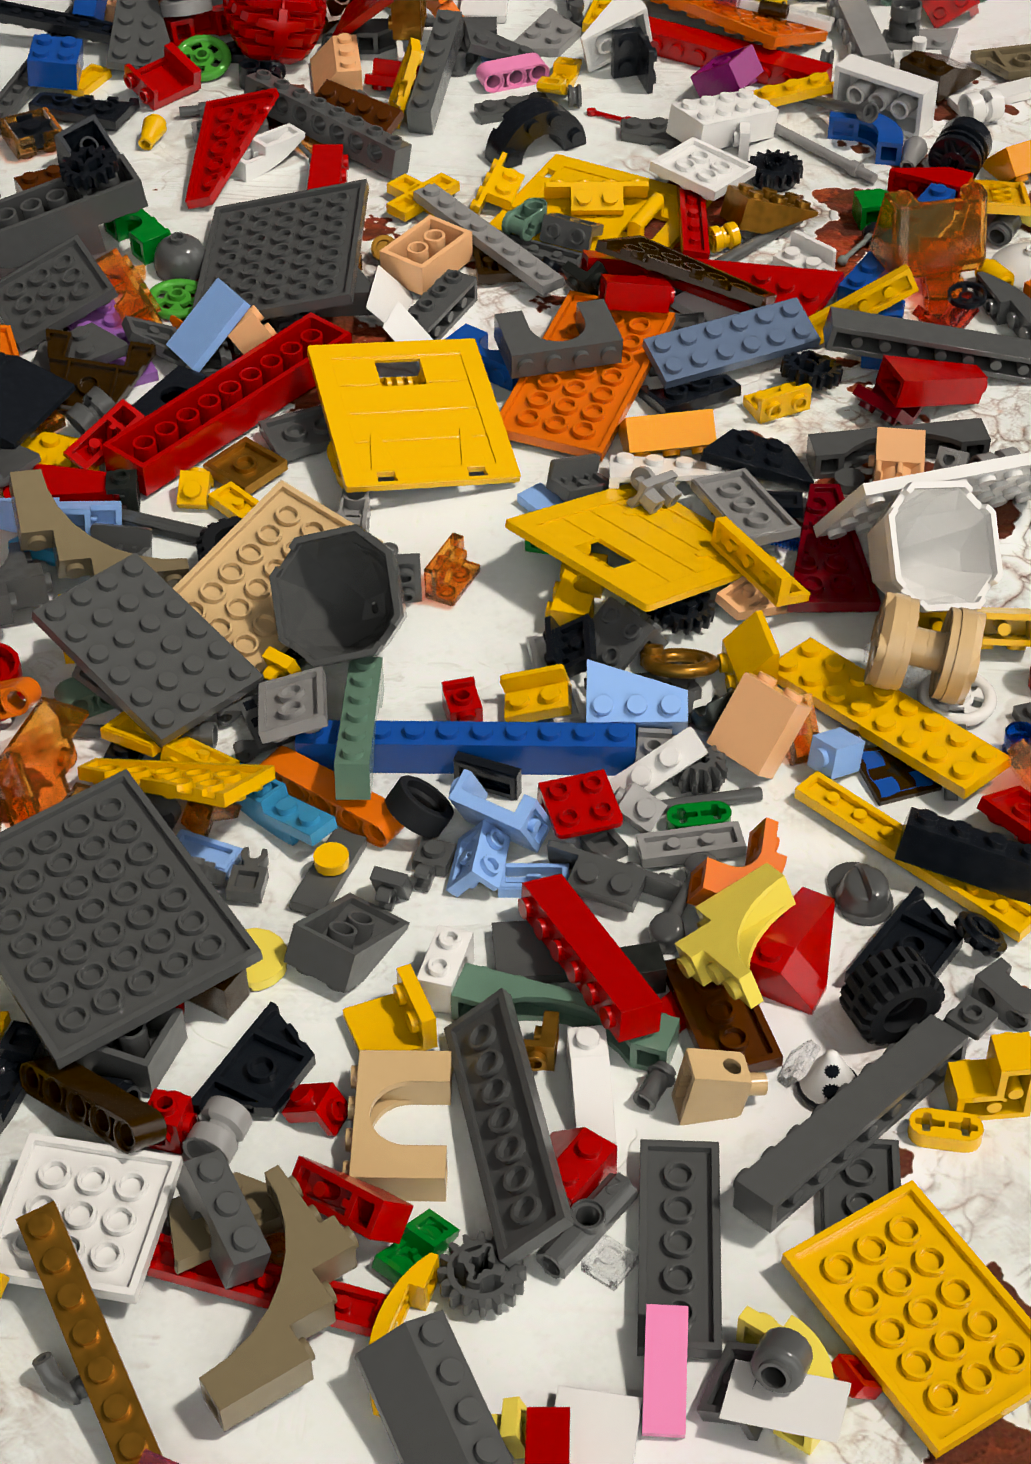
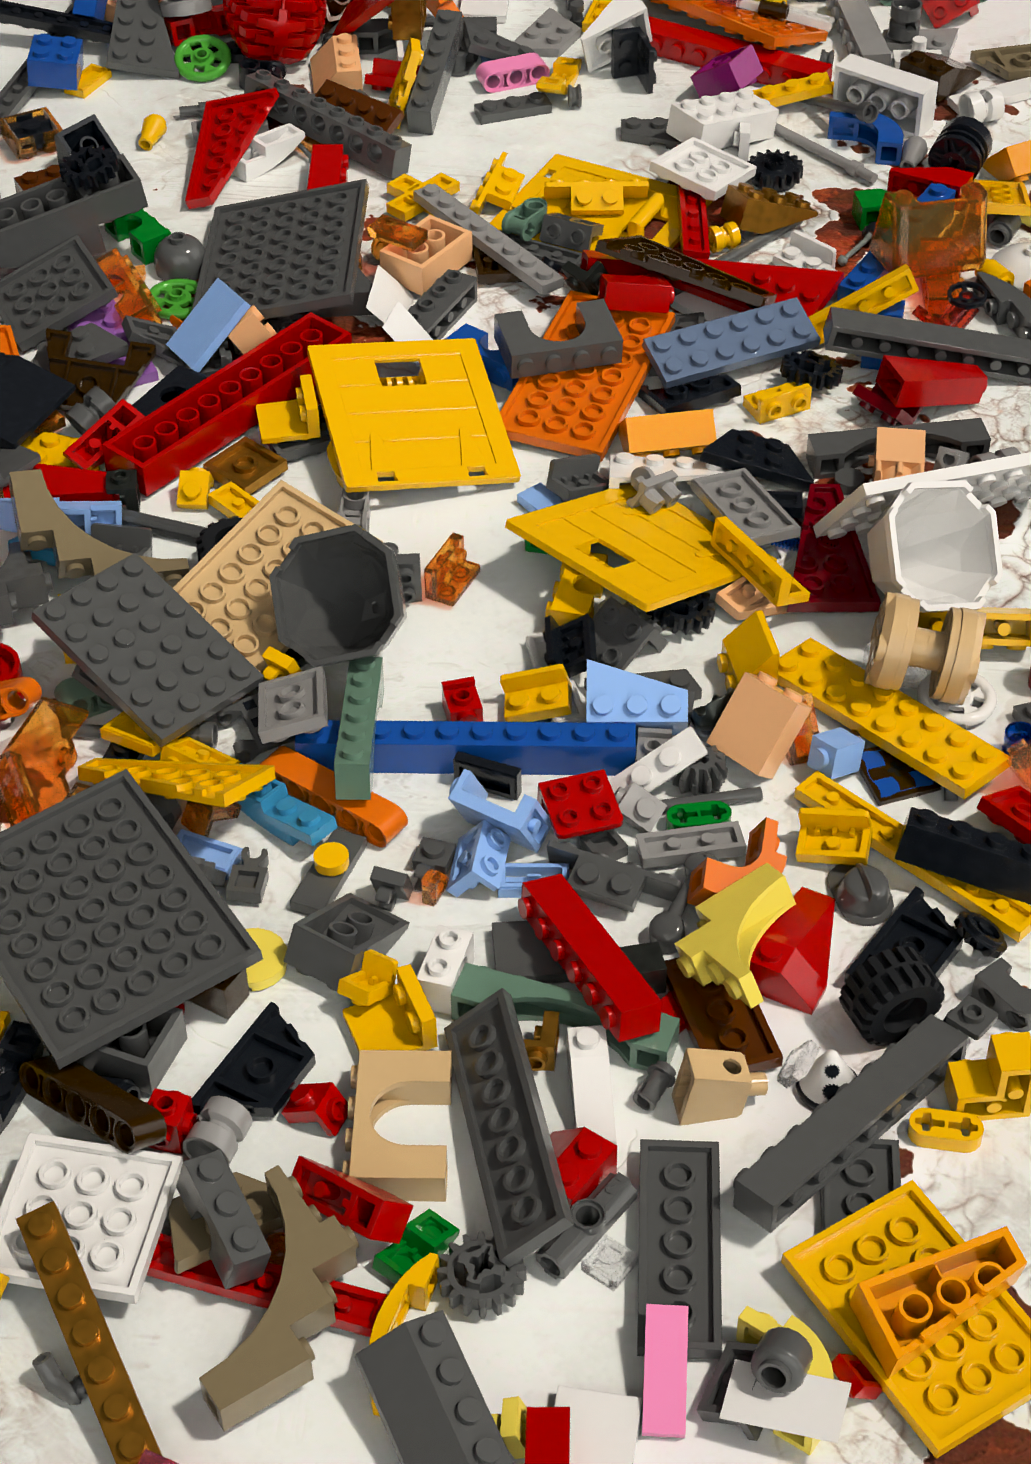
(110, 112): black wing -> none
(164, 79): red panel -> none
(292, 418): none -> yellow bracket
(372, 981): none -> yellow bracket
(397, 233): none -> clear orange plate
(419, 806): black tyre -> none
(433, 886): none -> clear orange tile
(528, 122): black brick -> none
(593, 112): red hinge -> none
(657, 661): pearl gold piece -> none
(834, 836): none -> yellow bracket
(929, 1298): none -> light orange wedge

